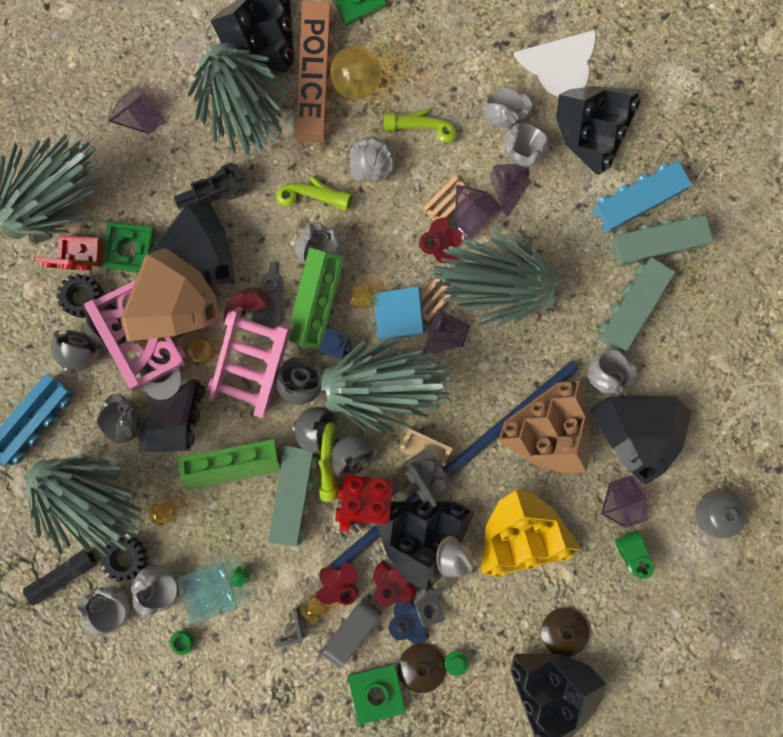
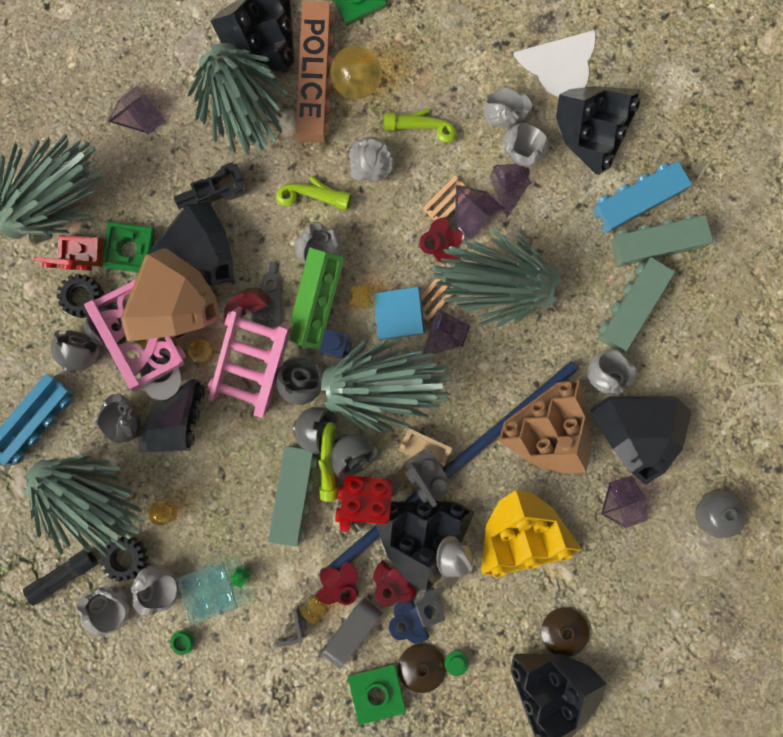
(229, 464): bright green brick -> none
(634, 550): green piece -> none

